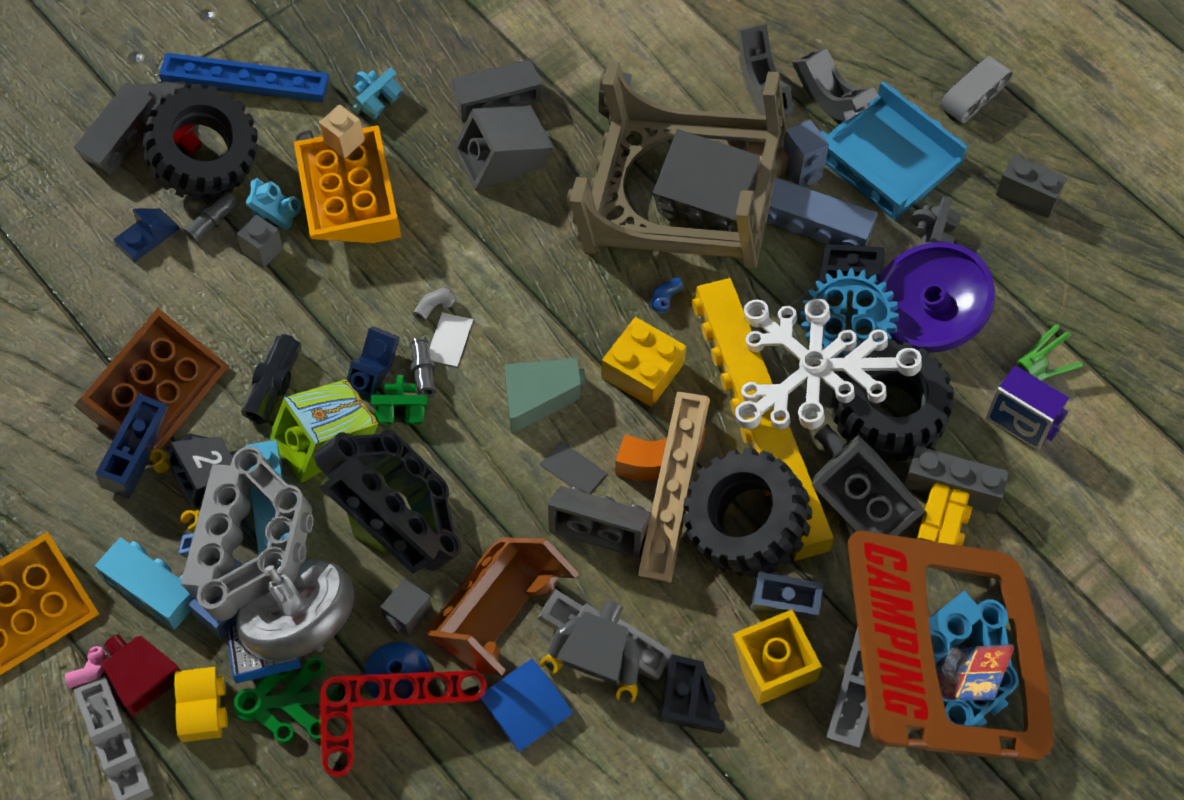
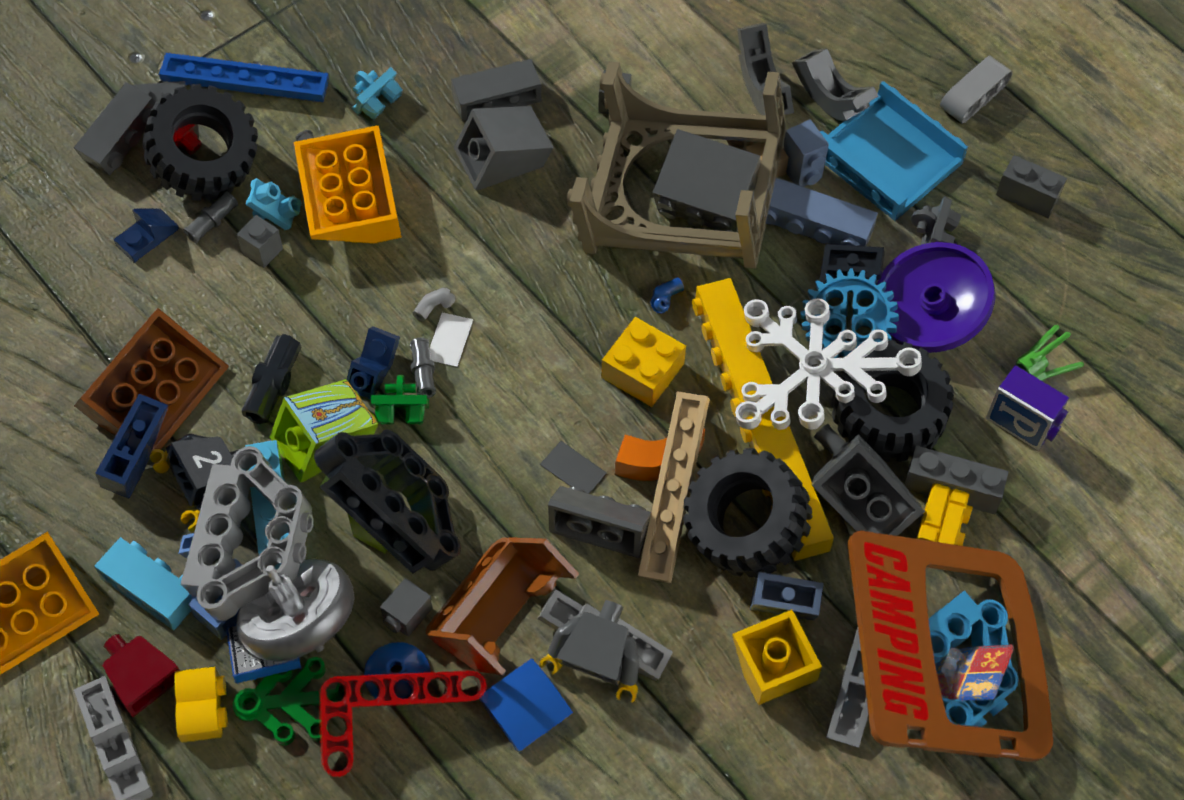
(92, 670): bright pink arm -> none
(341, 131): tan brick -> none
(541, 389): sand green slope -> none
(688, 696): black wing -> none

